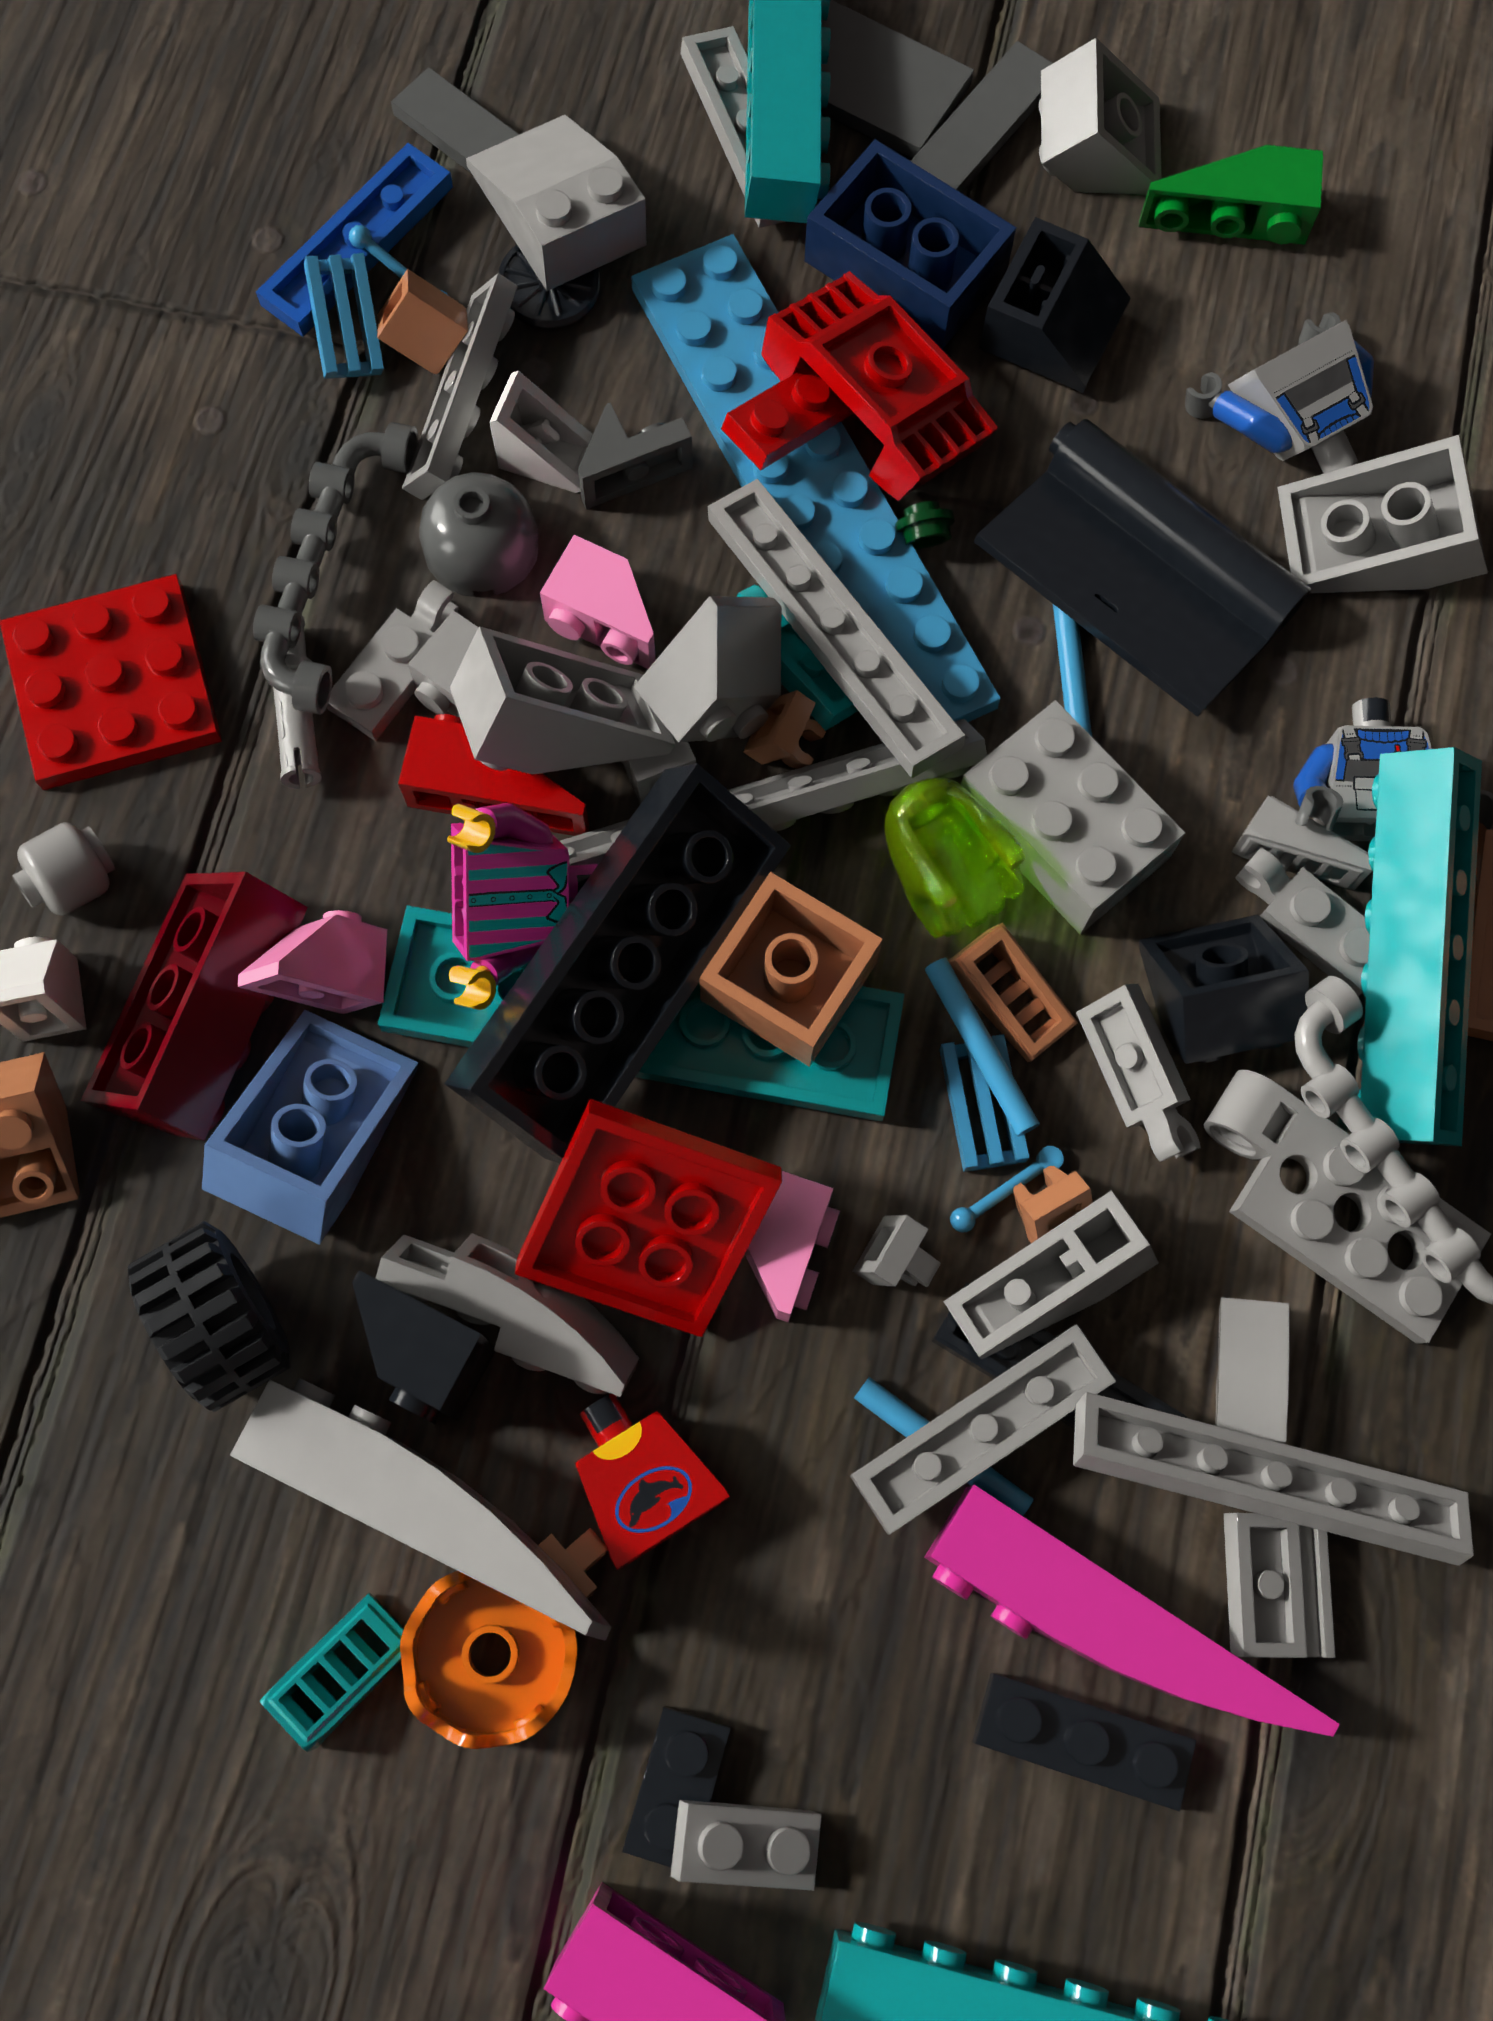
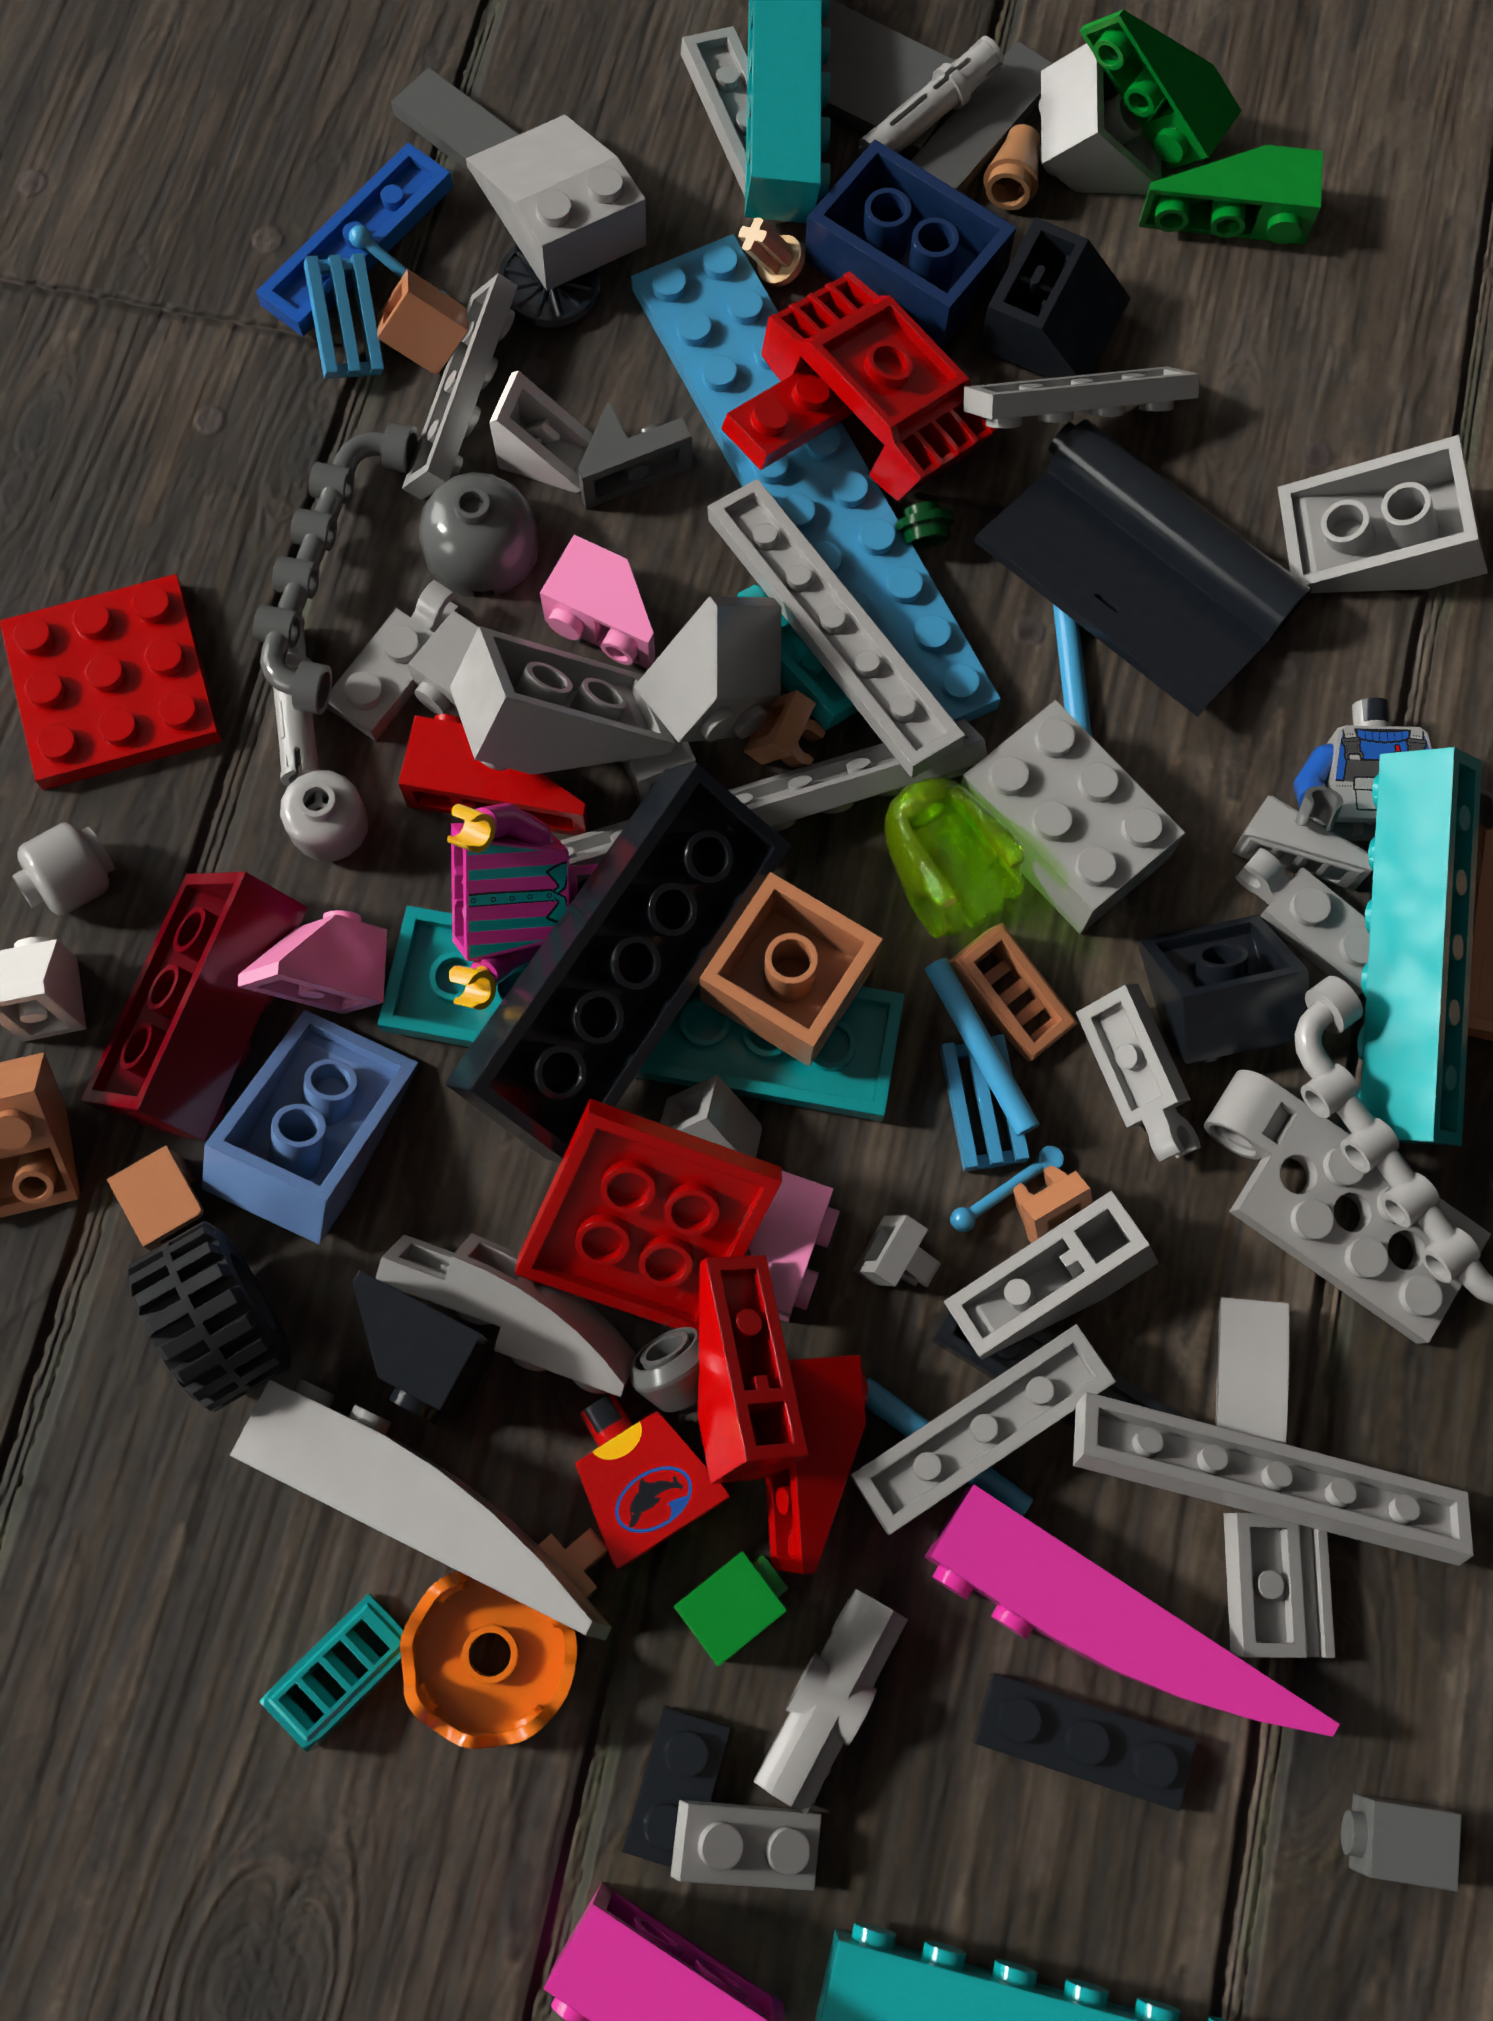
(157, 1196): none -> nougat panel
(324, 815): none -> light grey head
(668, 1371): none -> dark grey cone
(714, 1114): none -> light grey panel
(733, 1605): none -> green brick
(744, 1374): none -> red slope
(777, 256): none -> tan piece
(807, 1494): none -> red slope
(830, 1701): none -> light grey piece
(947, 90): none -> light grey pin
(1013, 173): none -> medium nougat cone
(1100, 393): none -> light grey plate
(1165, 86): none -> green slope
(1298, 397): torso -> none
(1402, 1842): none -> dark grey brick

